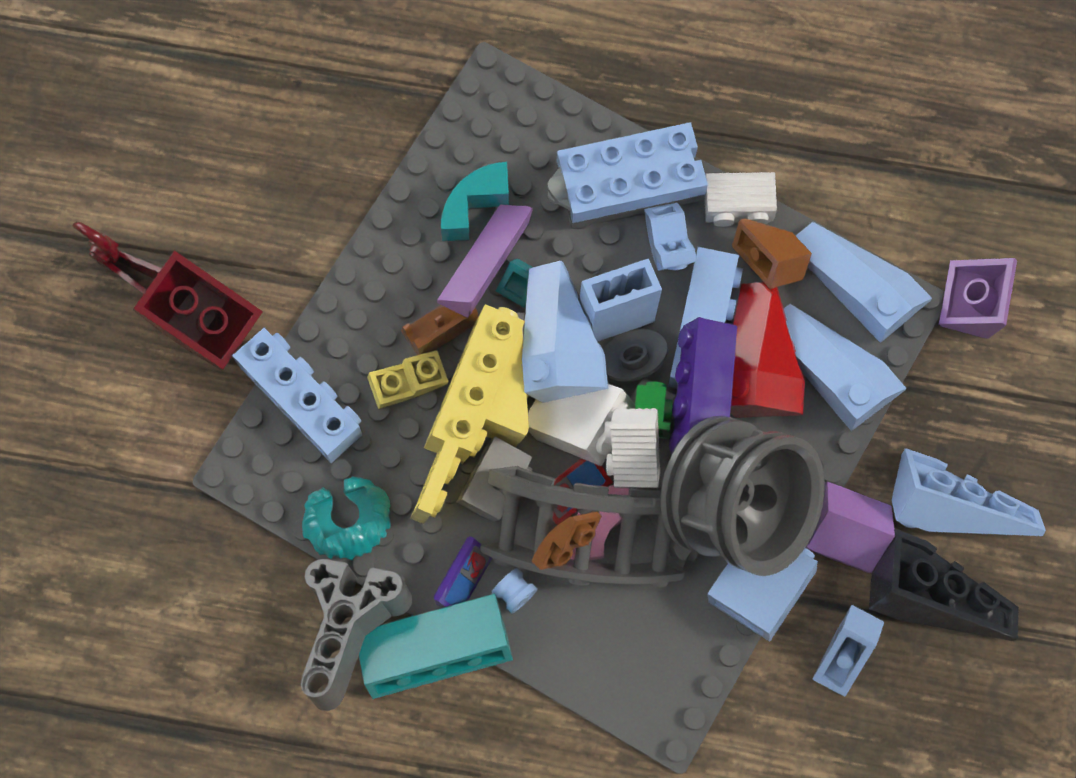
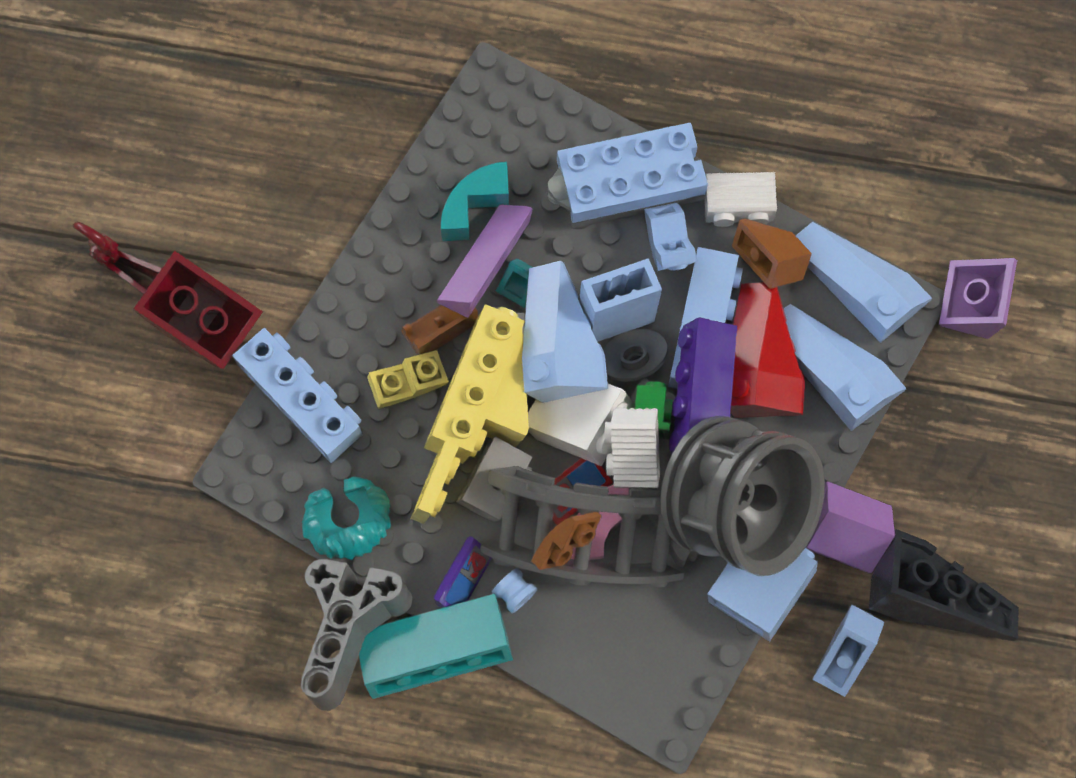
(942, 502): light blue wedge -> none

